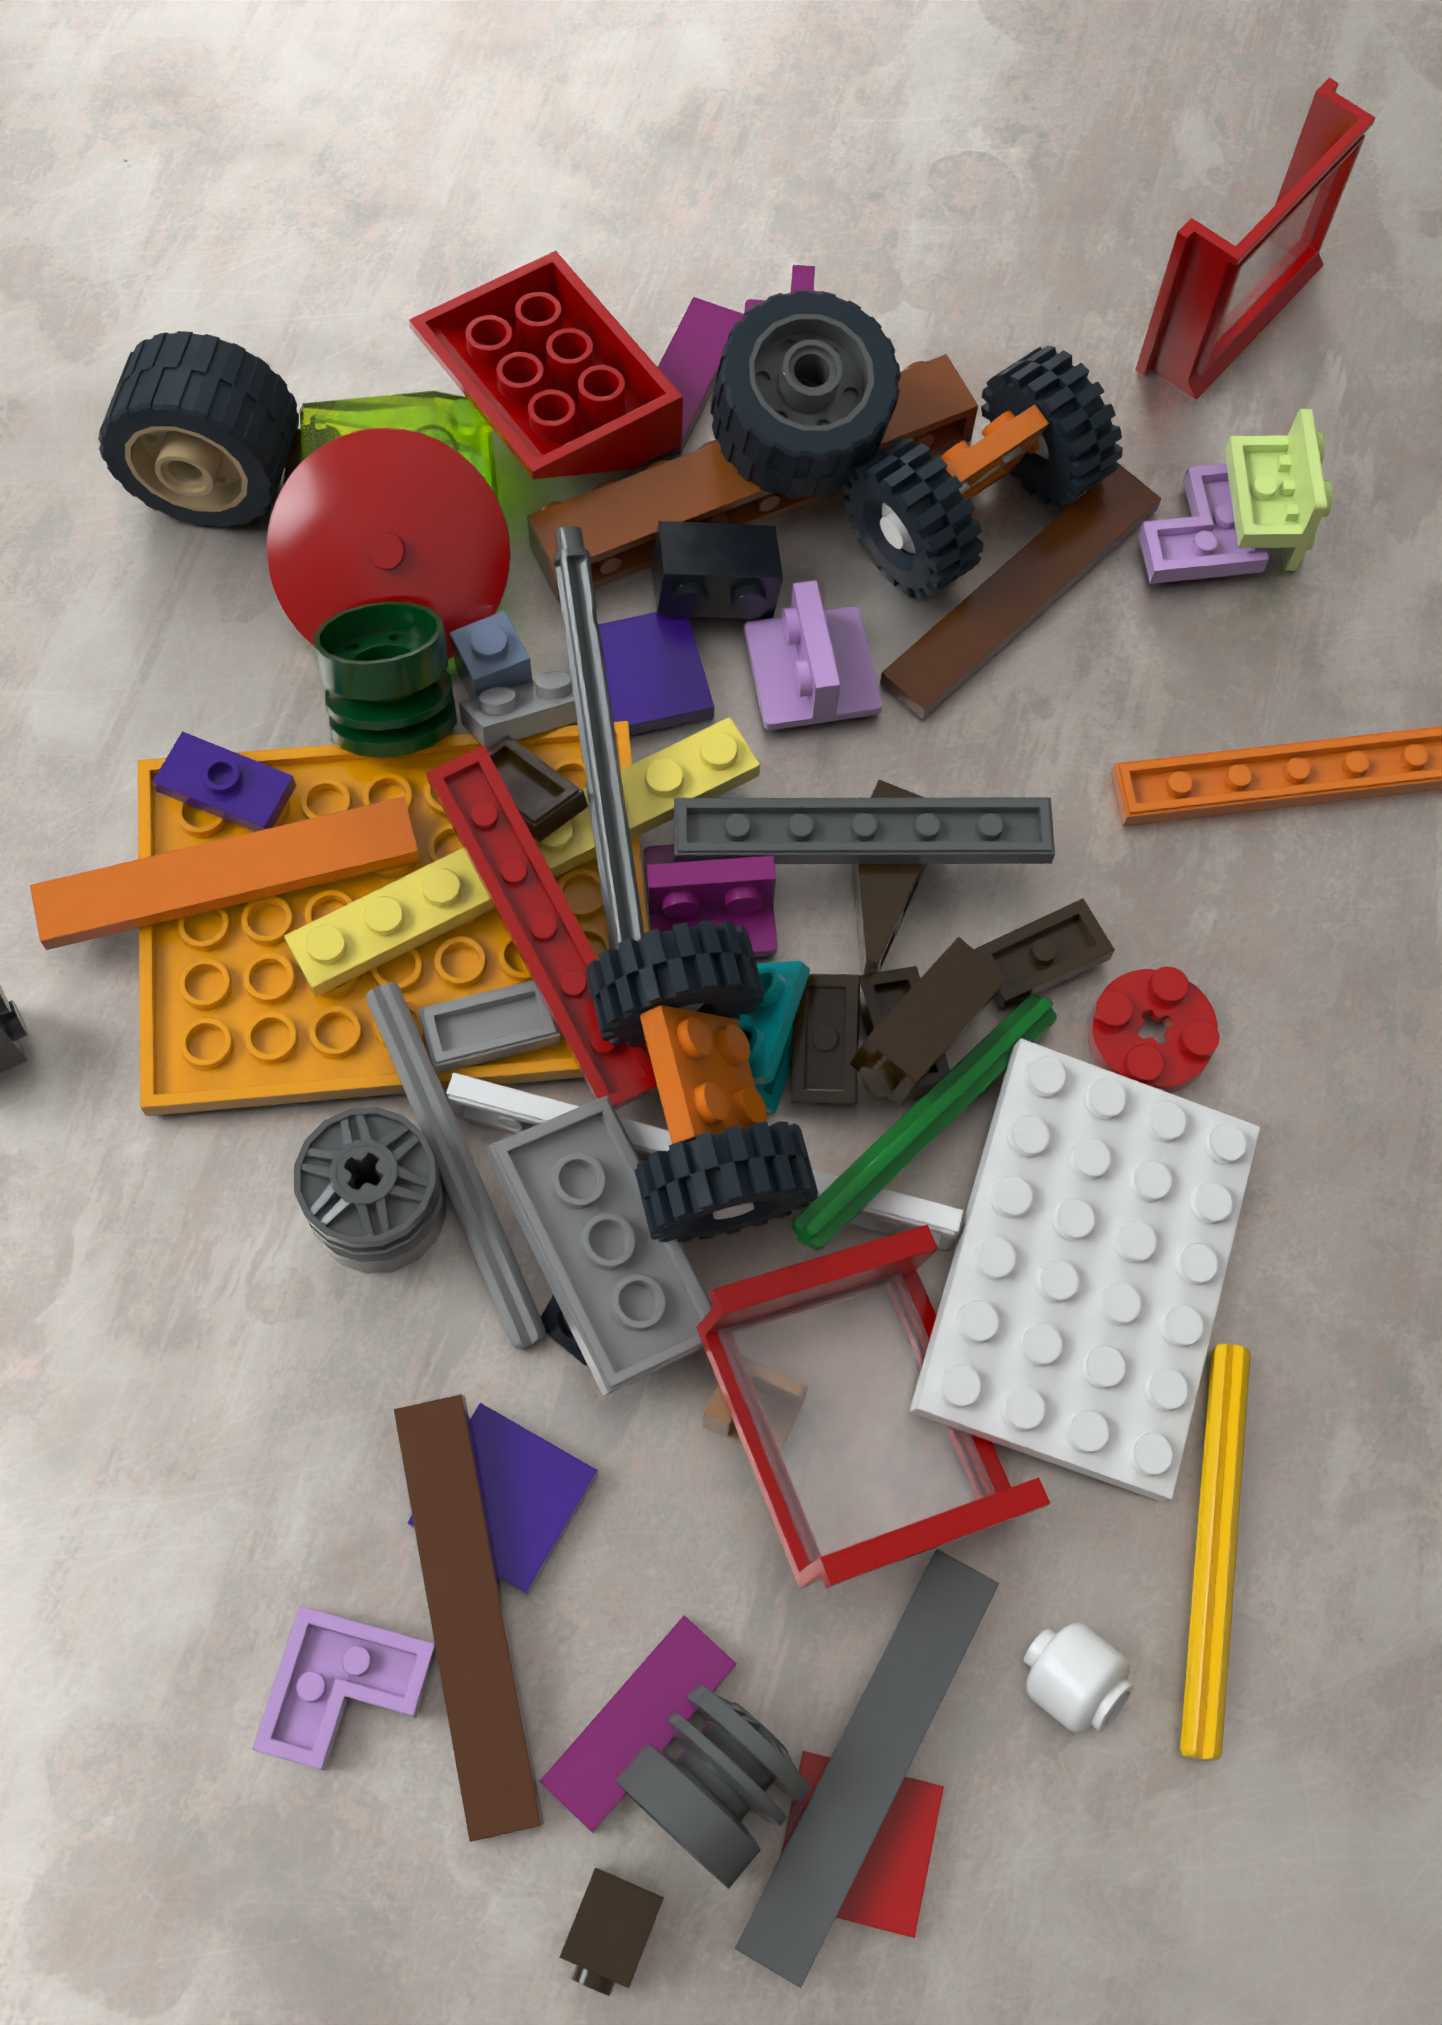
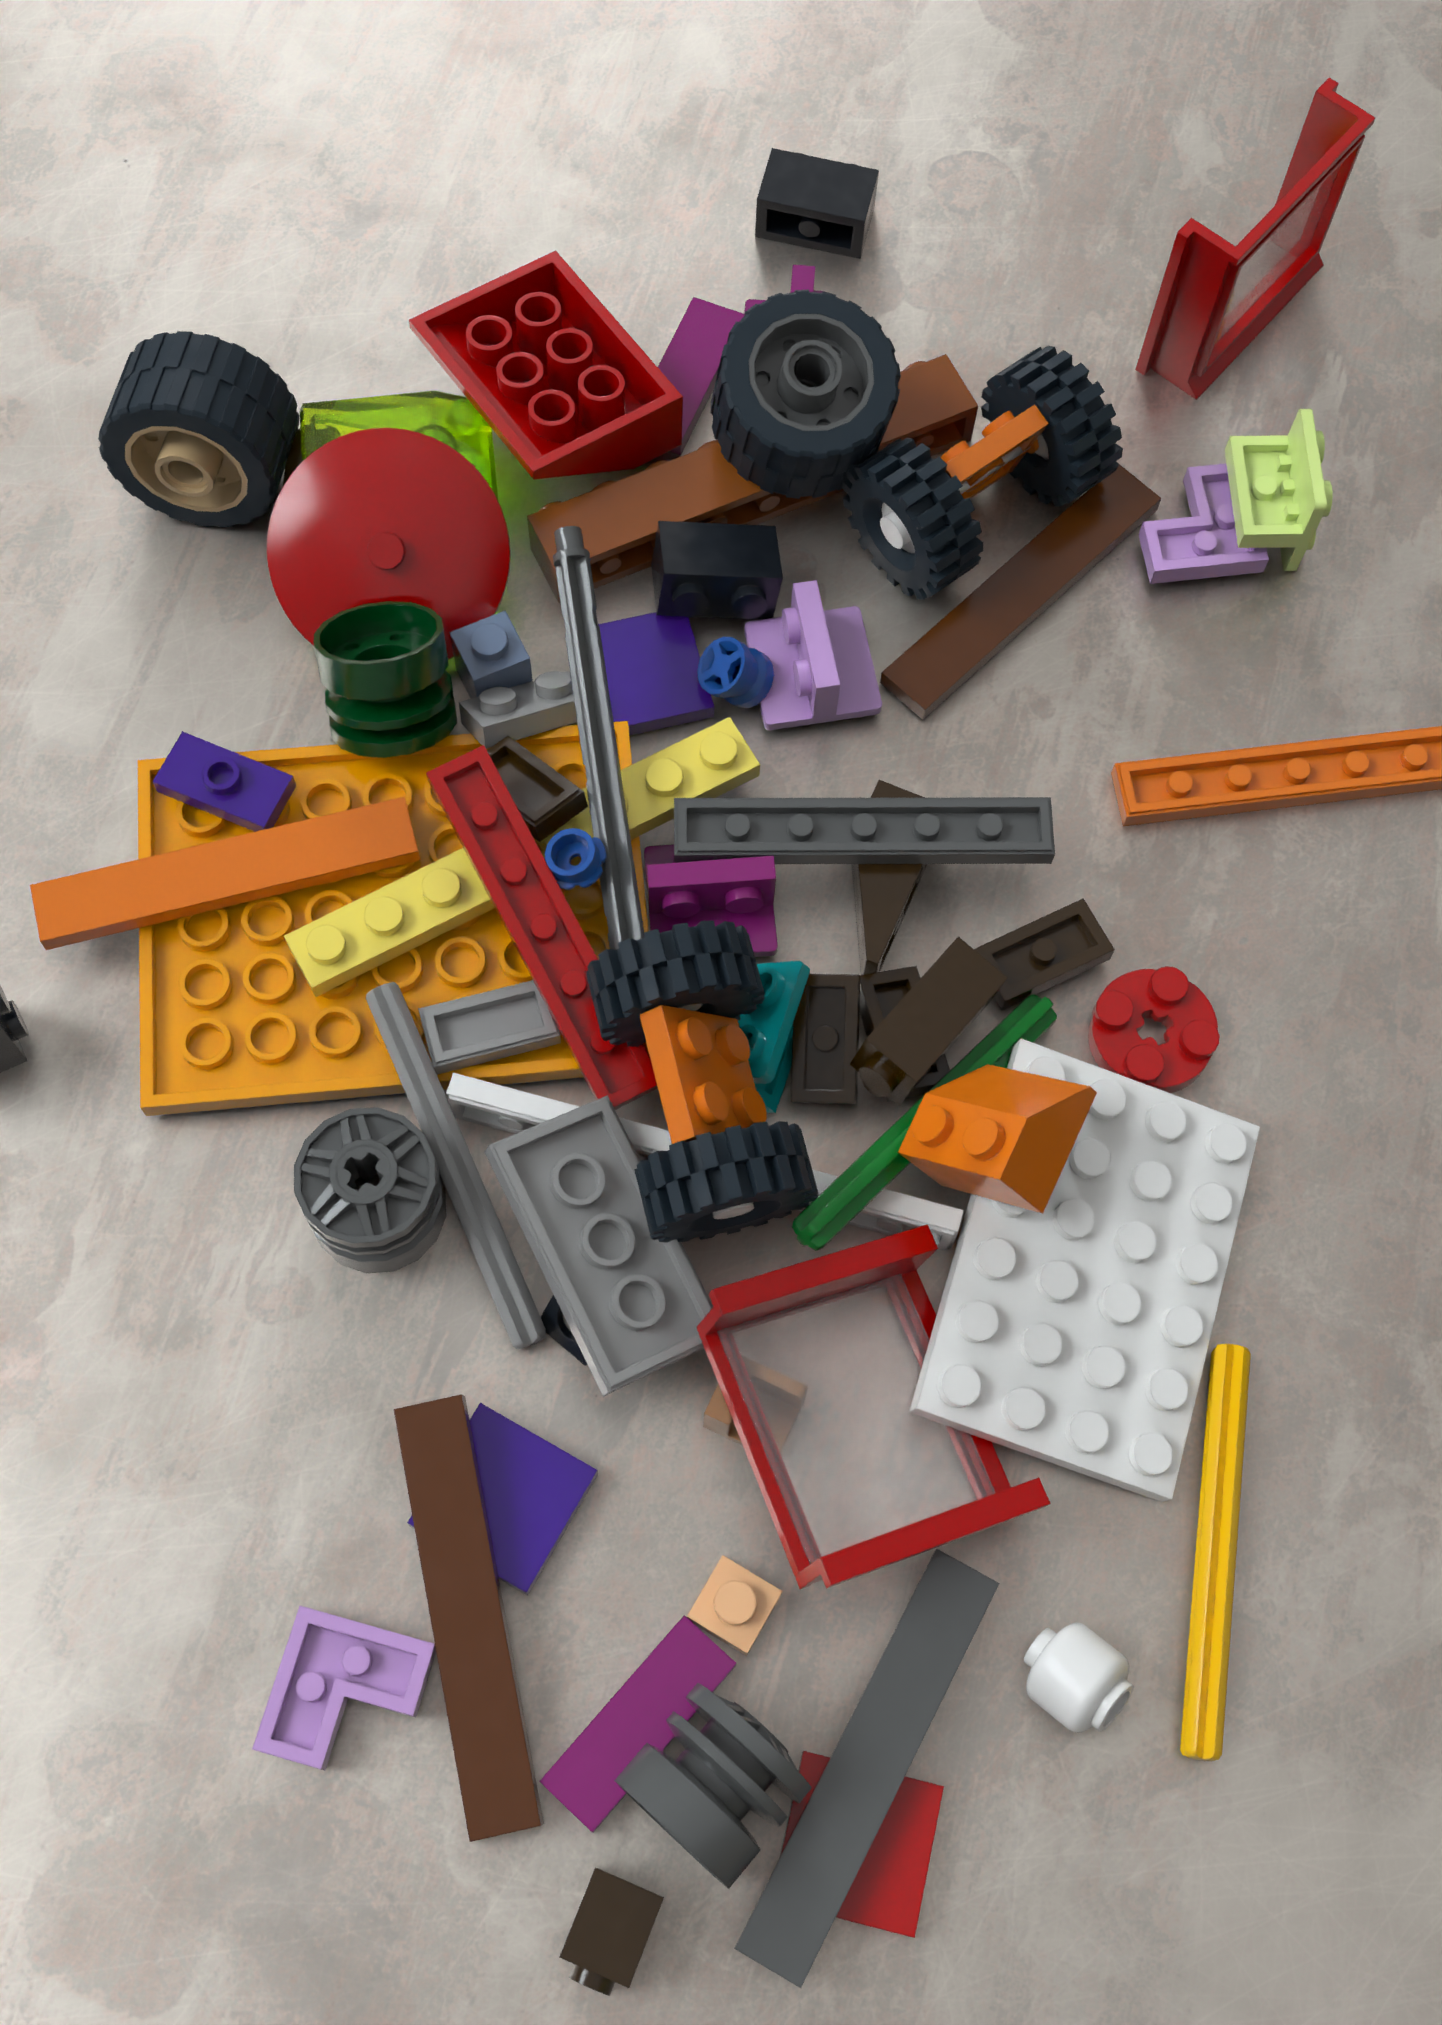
(568, 845): none -> blue plate
(734, 1605): none -> light nougat plate
(735, 672): none -> blue wheel
(816, 203): none -> black brick
(998, 1134): none -> orange slope

